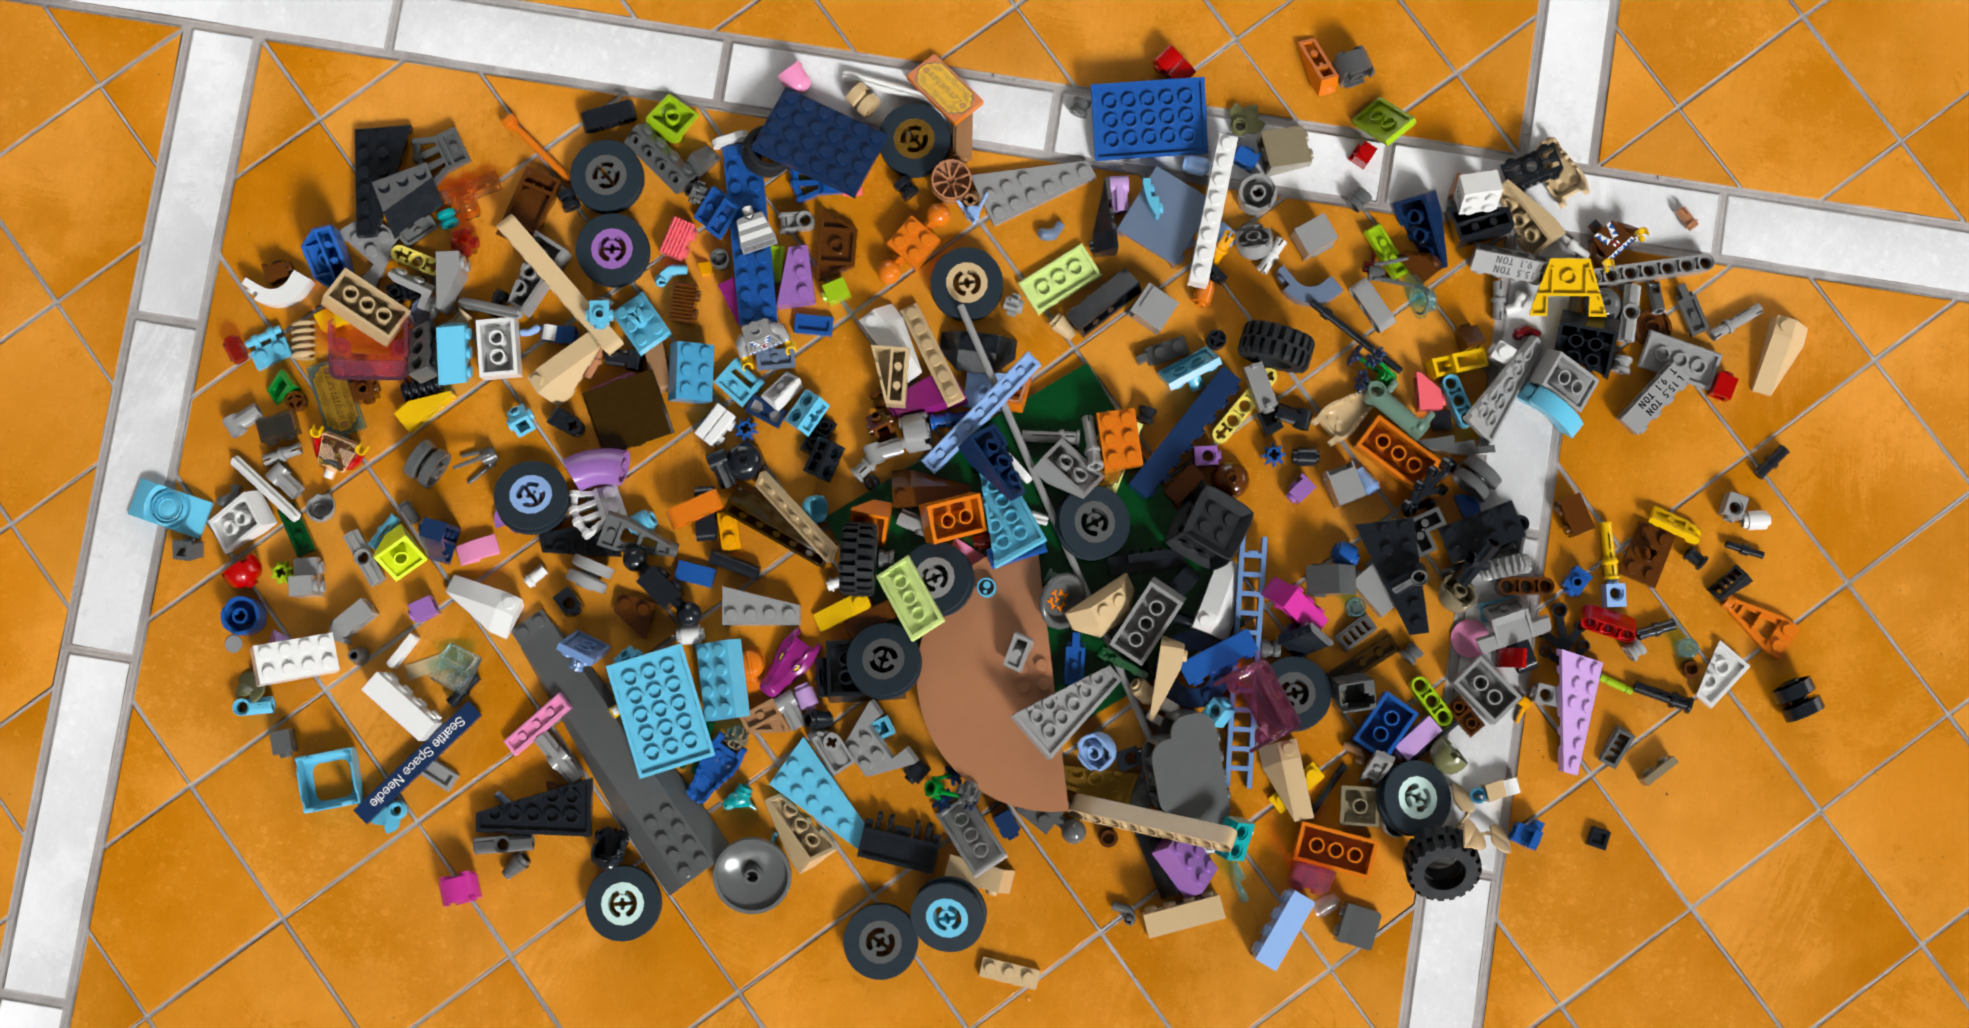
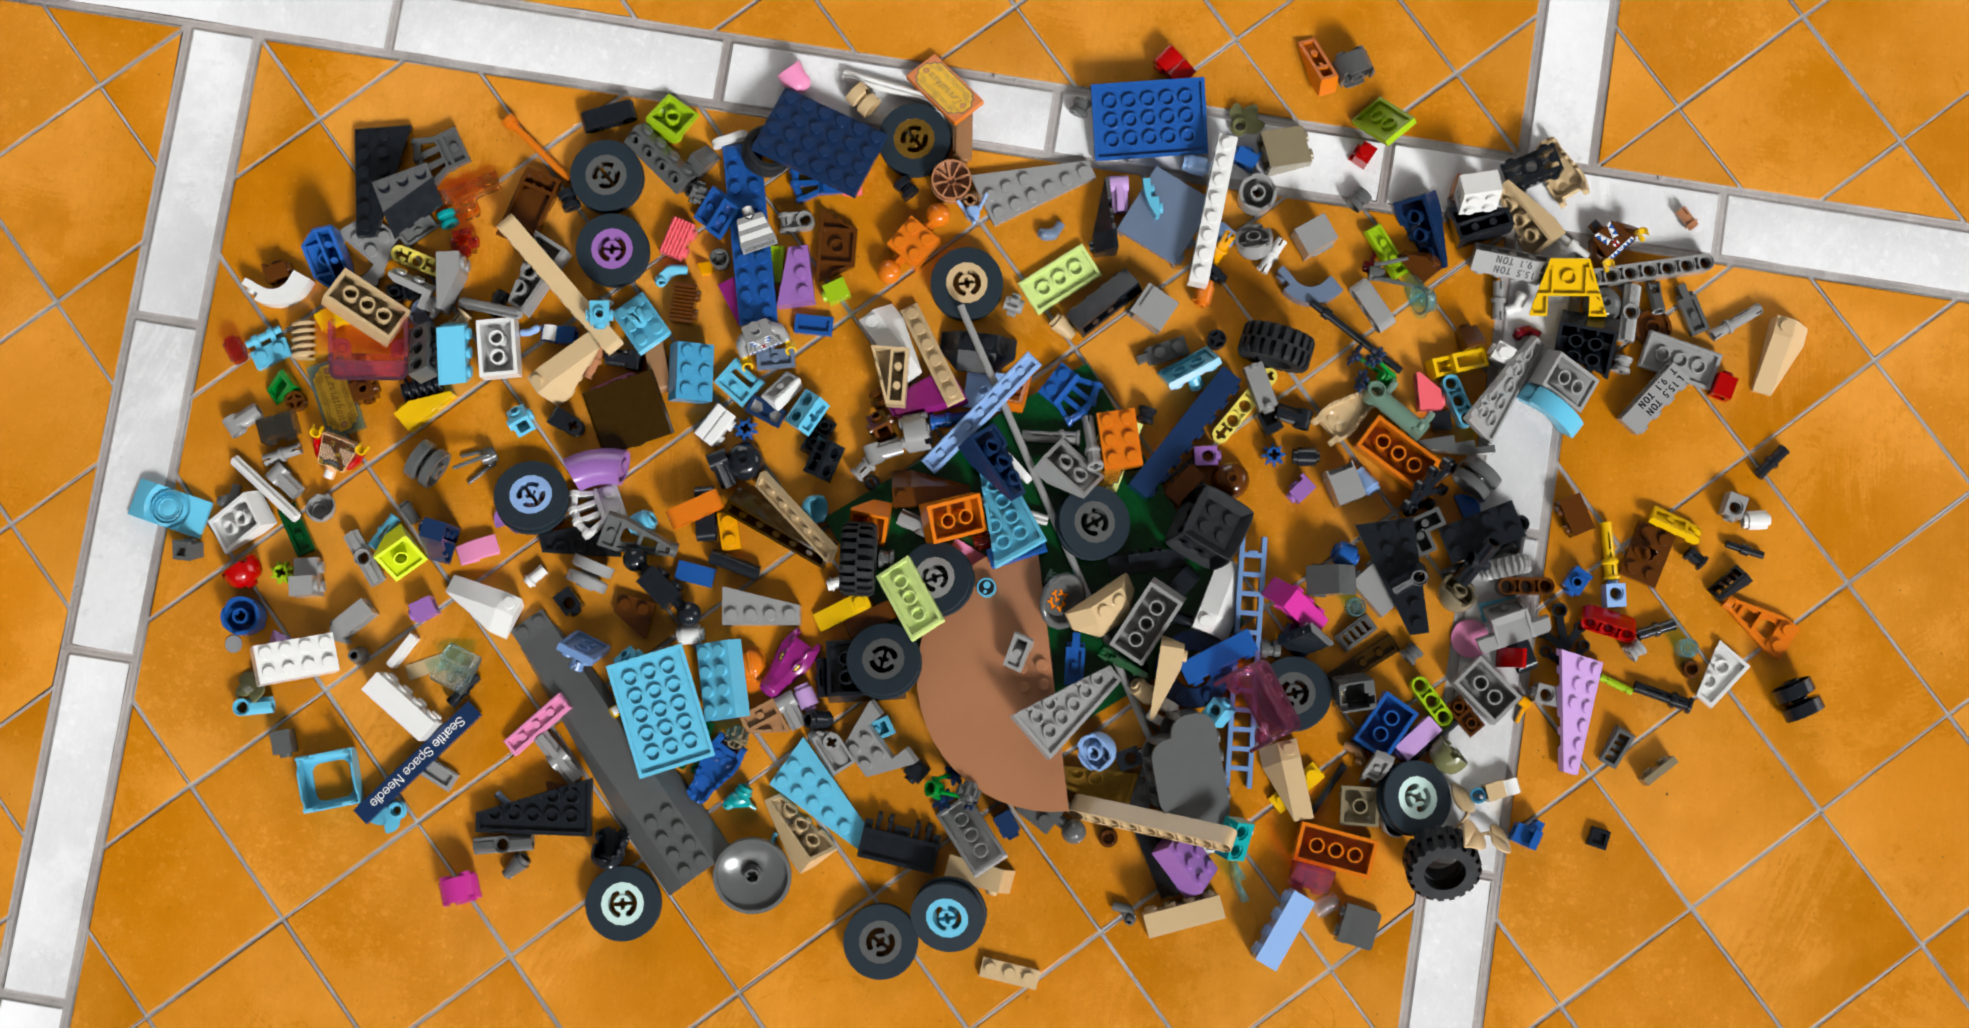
(1059, 386): none -> blue plate

